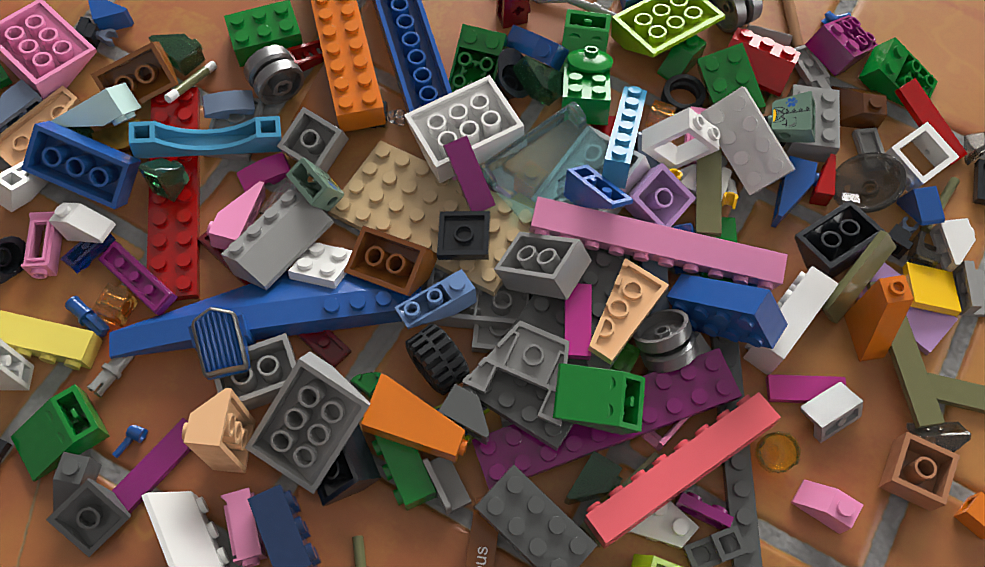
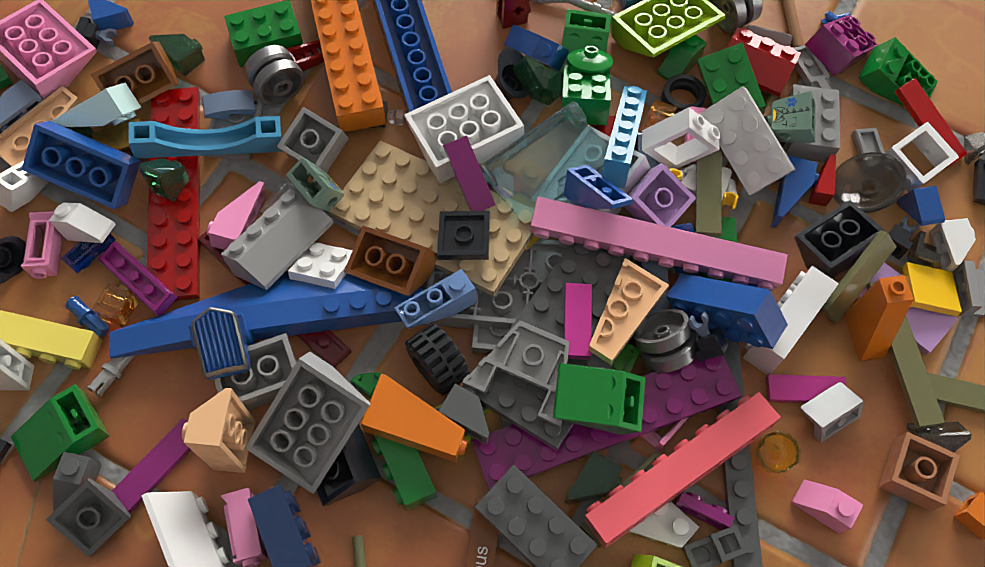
(134, 433): blue hand -> none
(190, 82): olive bar -> none
(270, 169): dark pink slope -> none
(447, 484): light grey panel -> none
(476, 55): green slope -> none
(543, 265): light grey brick -> none
(710, 342): none -> black piece
(861, 107): reddish brown slope -> none
(944, 198): olive bar -> none

